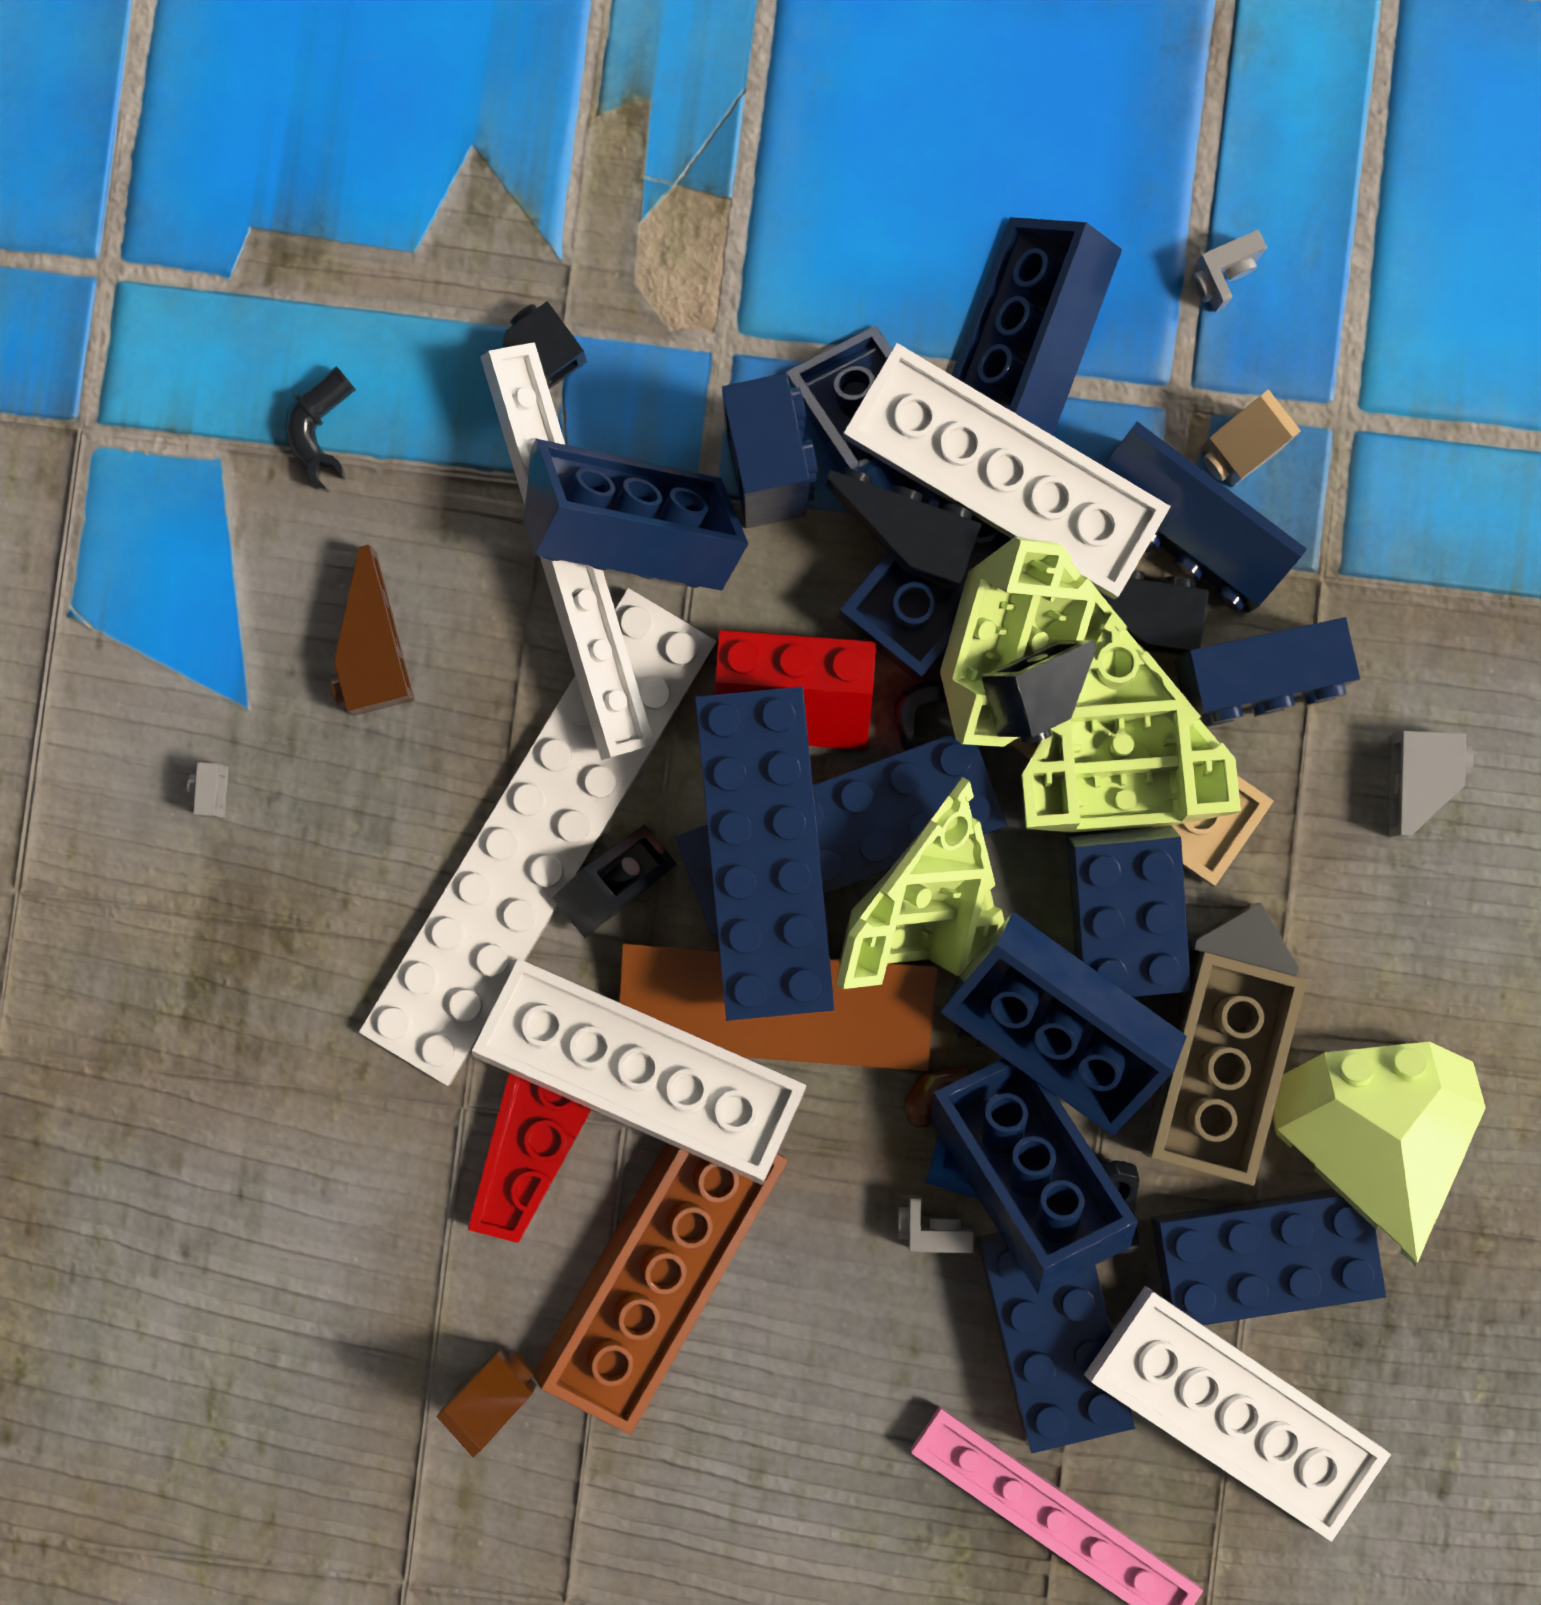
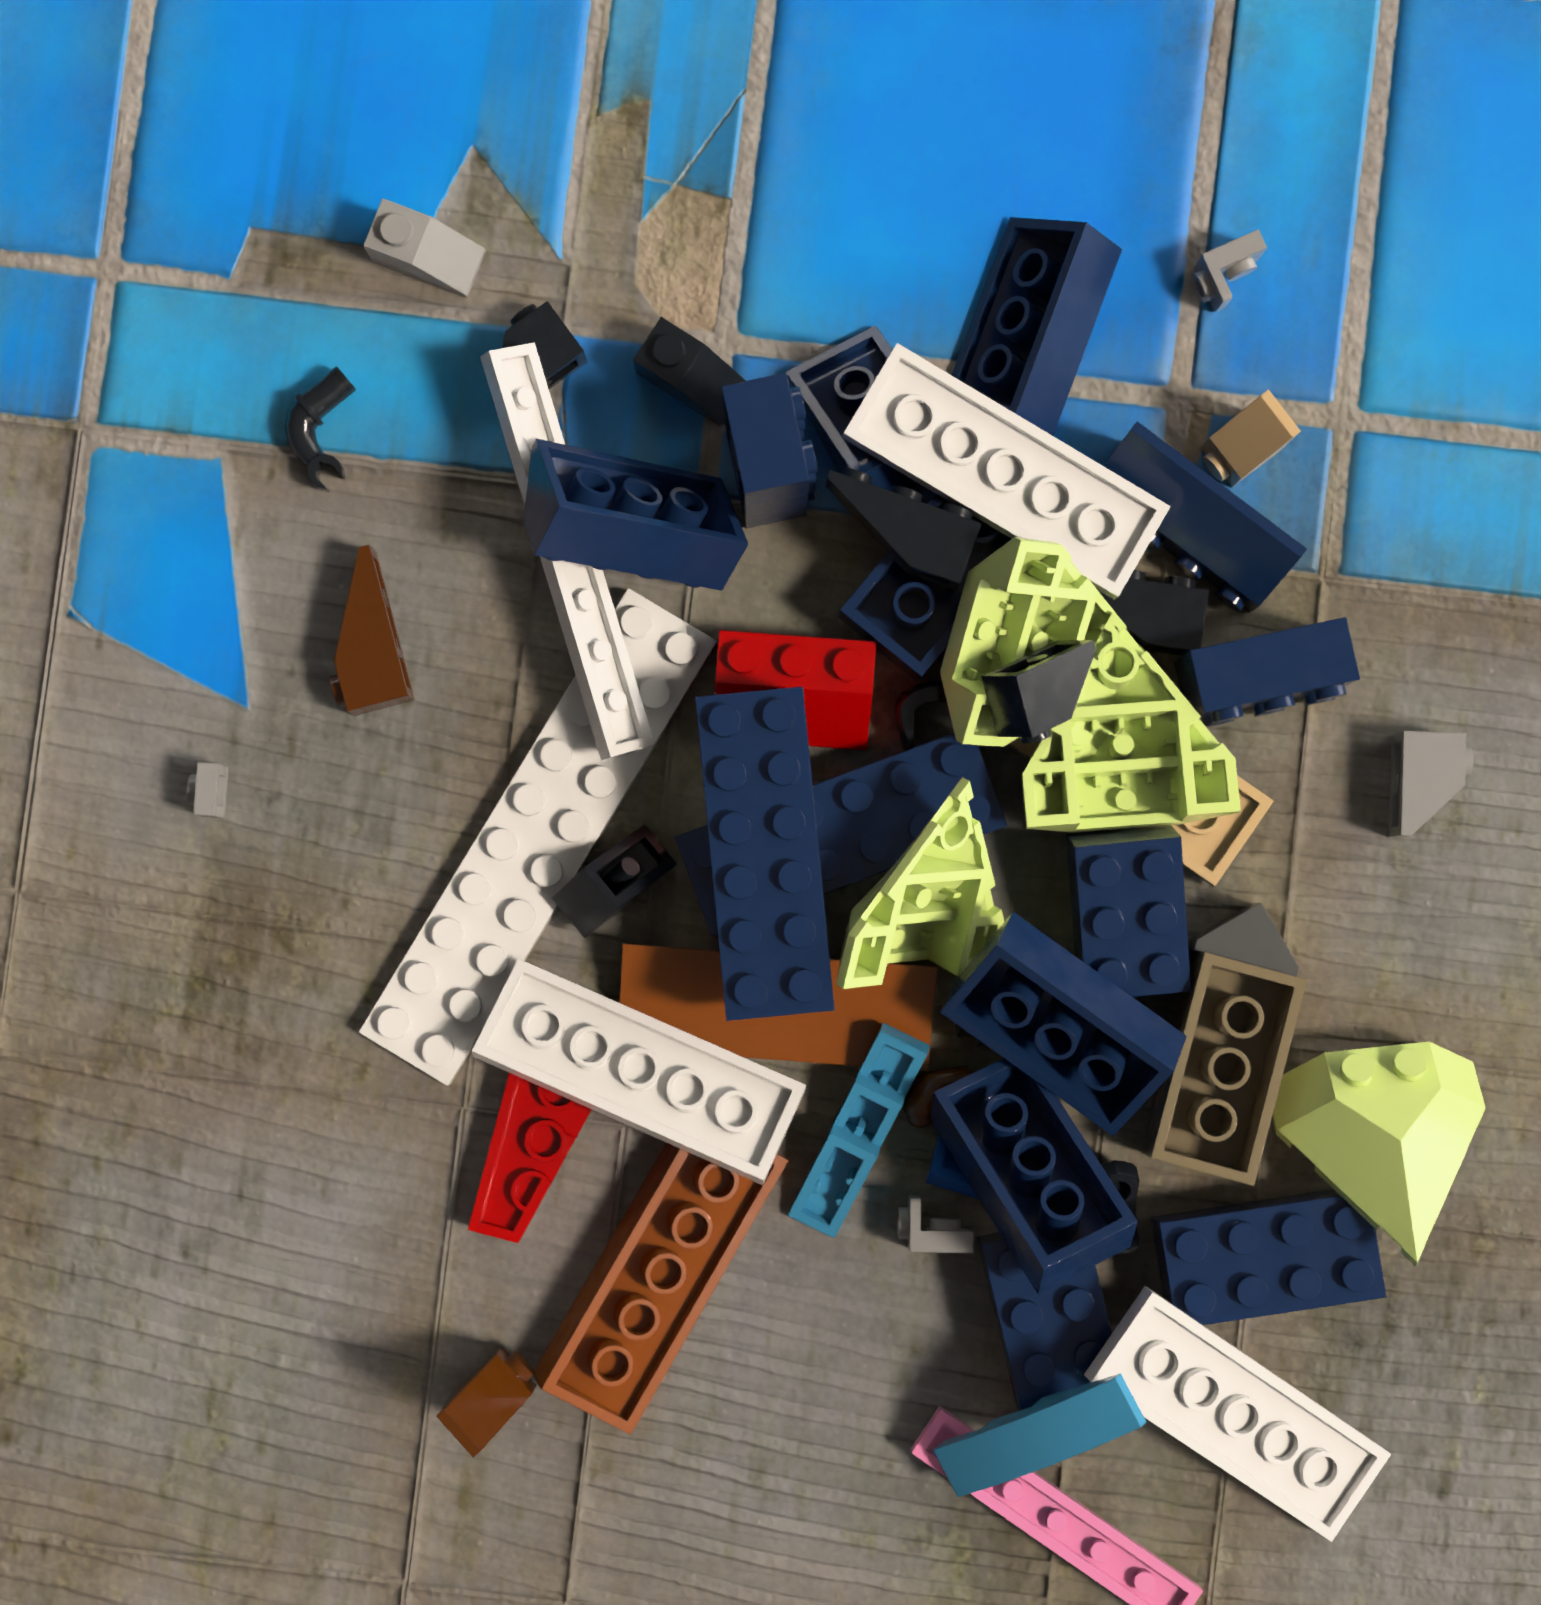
(423, 248): none -> light grey slope
(685, 369): none -> black slope
(859, 1130): none -> dark azure slope
(1040, 1435): none -> dark azure slope

